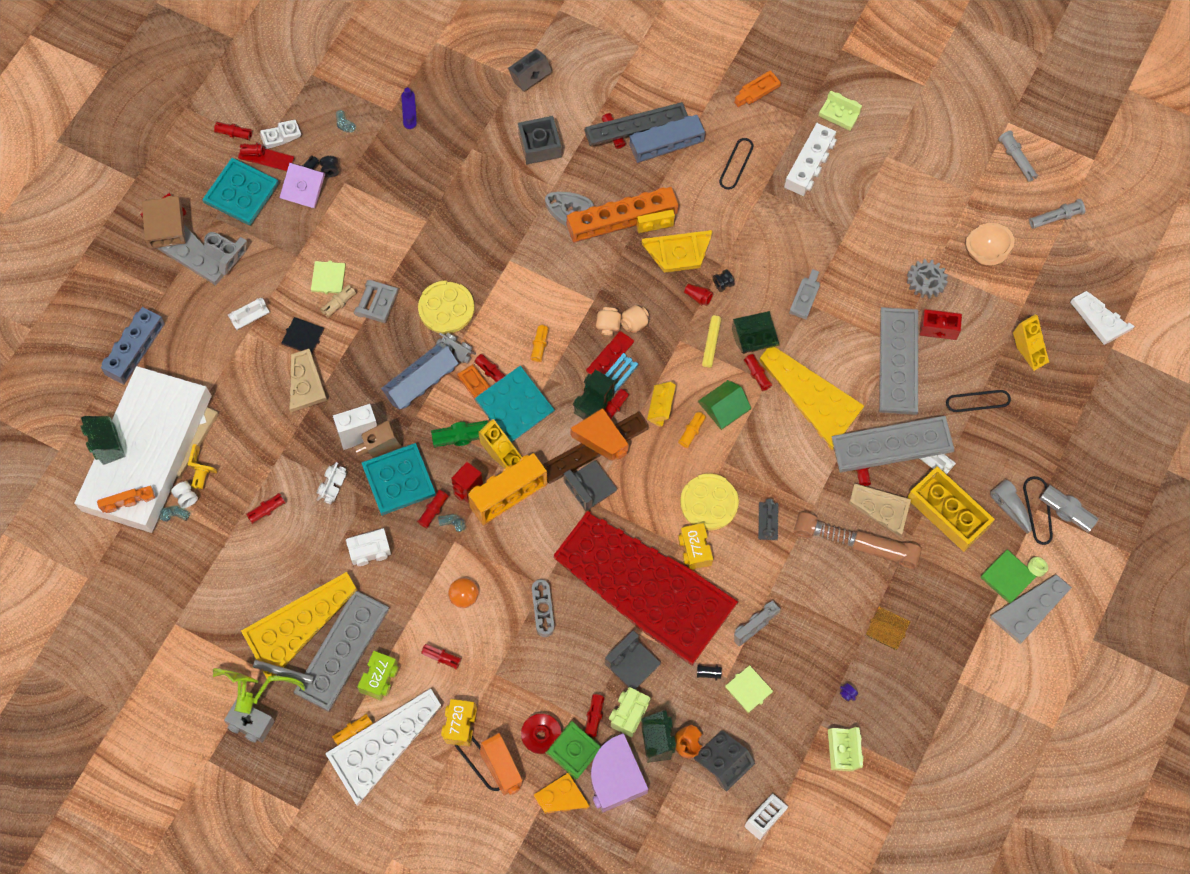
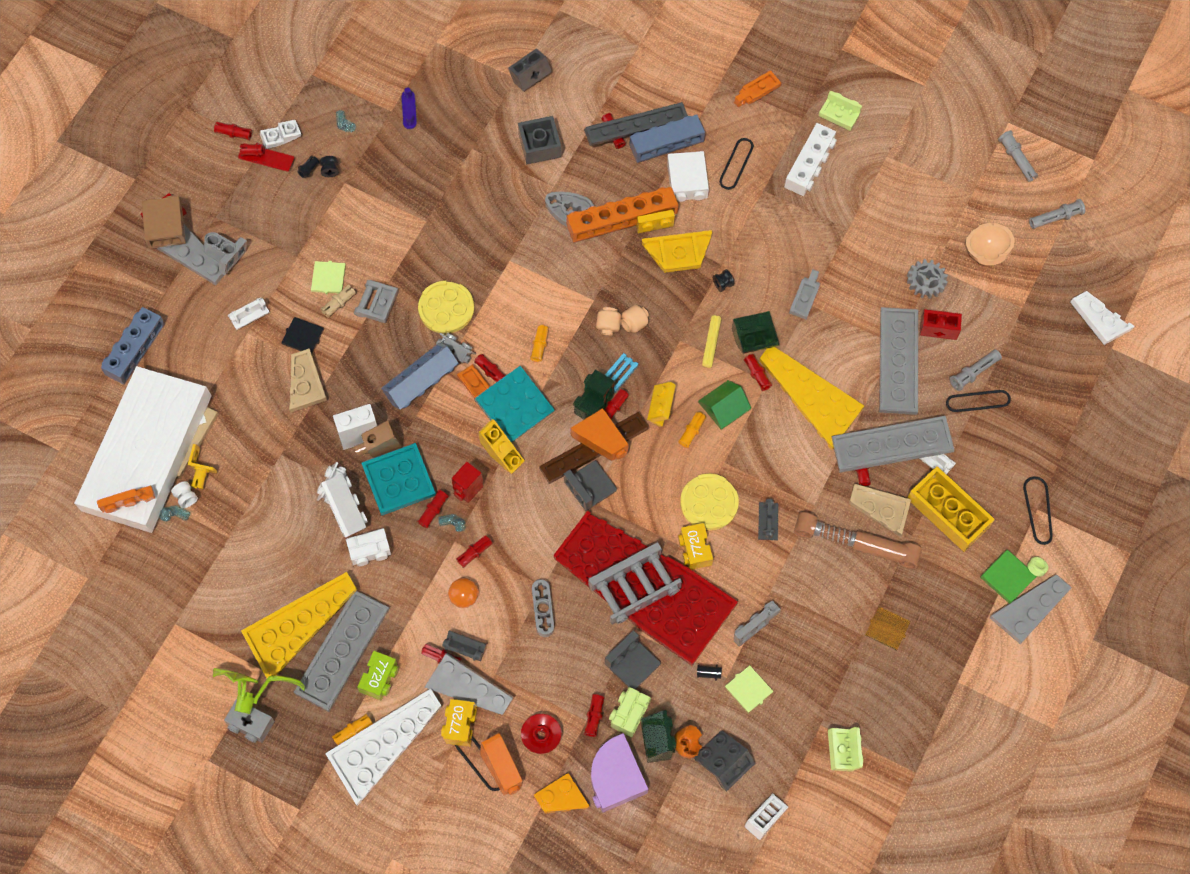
(102, 438): clear green slope -> none
(240, 191): teal plate -> none
(265, 508): red pin -> none
(282, 671): light grey bar -> none
(302, 185): lavender plate -> none
(344, 505): none -> white slope
(458, 434): green piece -> none
(464, 645): none -> dark grey hinge
(465, 684): none -> light grey wing
(474, 551): none -> red axle
(507, 488): light orange brick -> none
(573, 750): bright green tile -> none
(611, 353): red piece -> none
(634, 564): none -> light grey fence
(688, 175): none -> white brick
(700, 294): red cone -> none
(848, 692): dark purple plate -> none
(969, 373): none -> light grey pin
(1010, 503): light grey piece -> none
(1031, 342): yellow slope -> none
(1069, 508): light grey piece -> none

